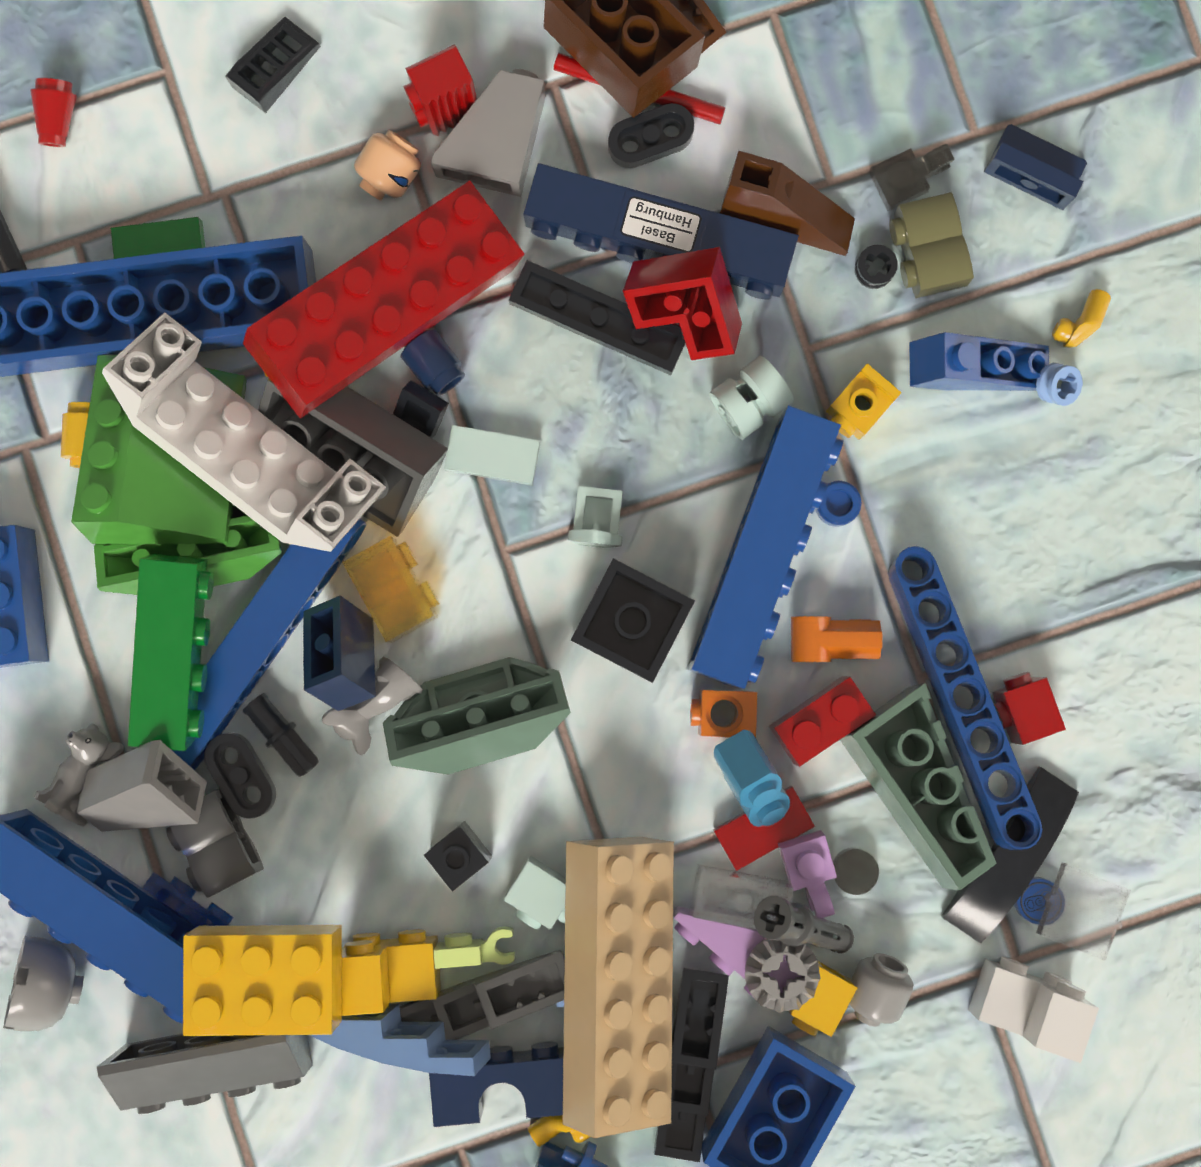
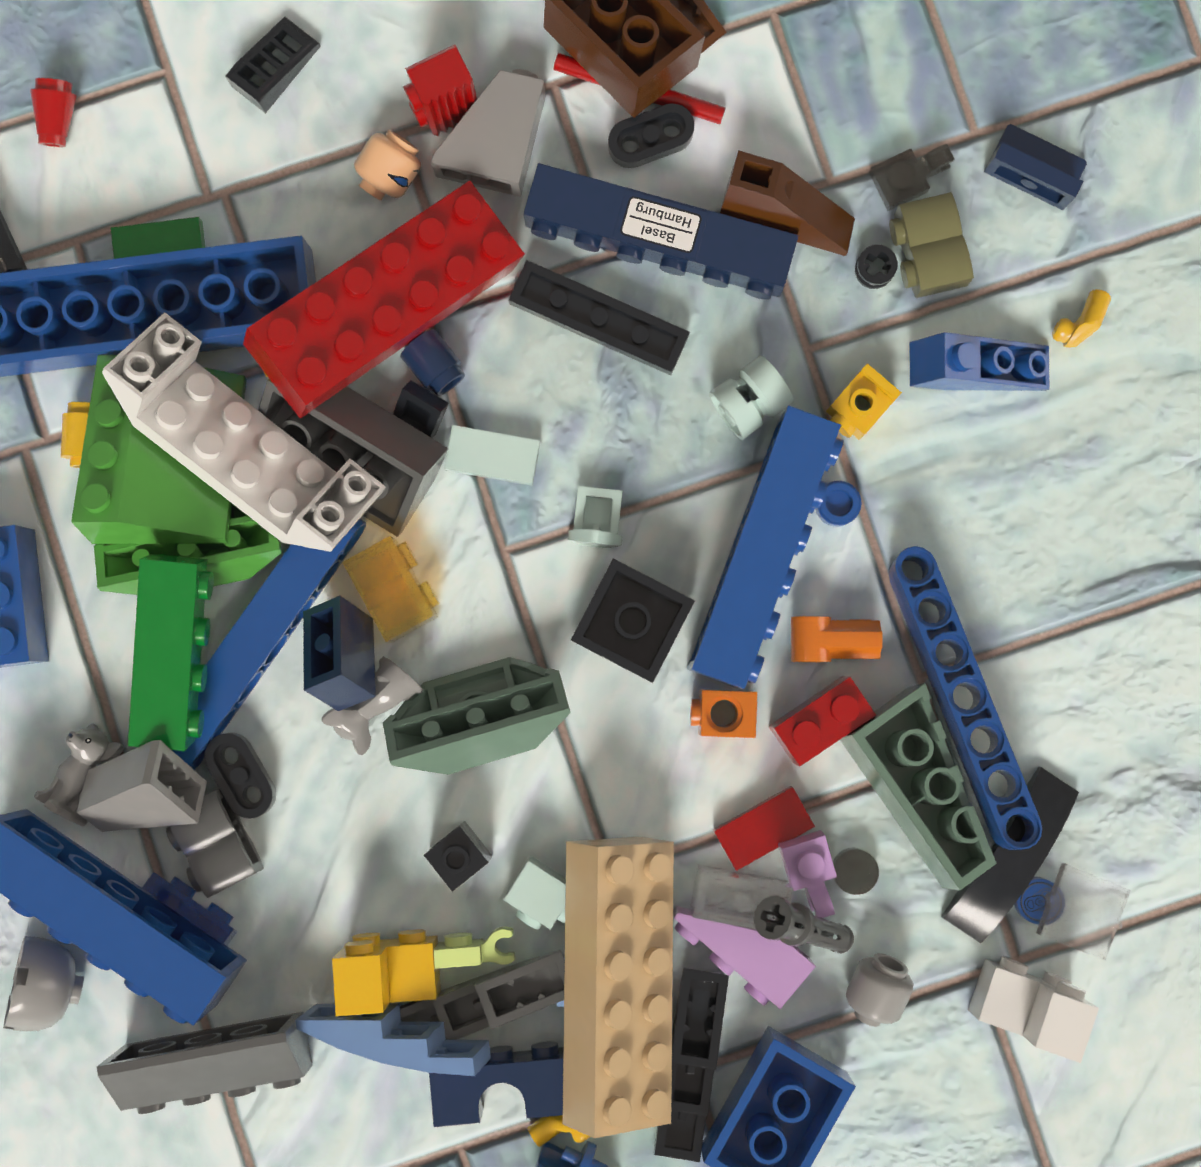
(262, 980): yellow brick -> none
(281, 735): black axle -> none
(687, 291): red brick -> none
(752, 778): dark azure brick -> none
(765, 989): light grey gear -> none
(828, 1005): yellow brick -> none
(1028, 708): red brick -> none
(1070, 388): light blue bush -> none

